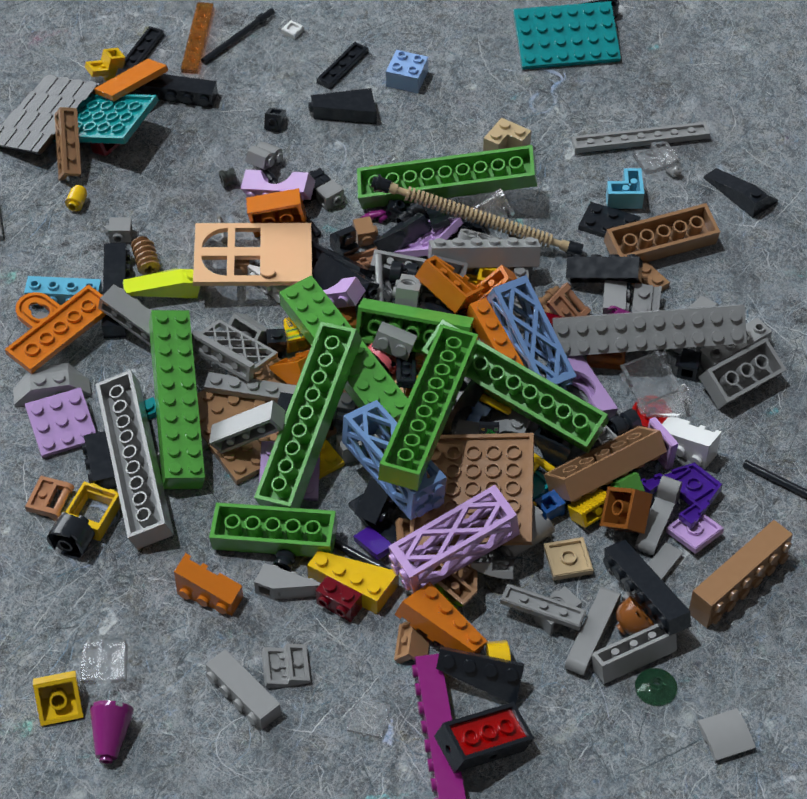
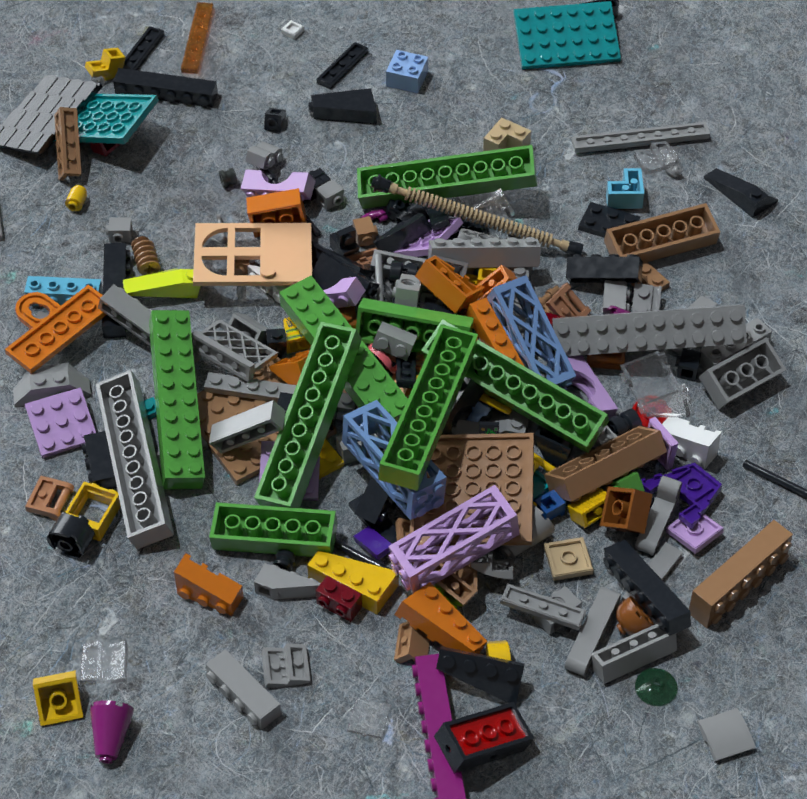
(131, 79): orange tile -> none
(260, 19): black bar -> none

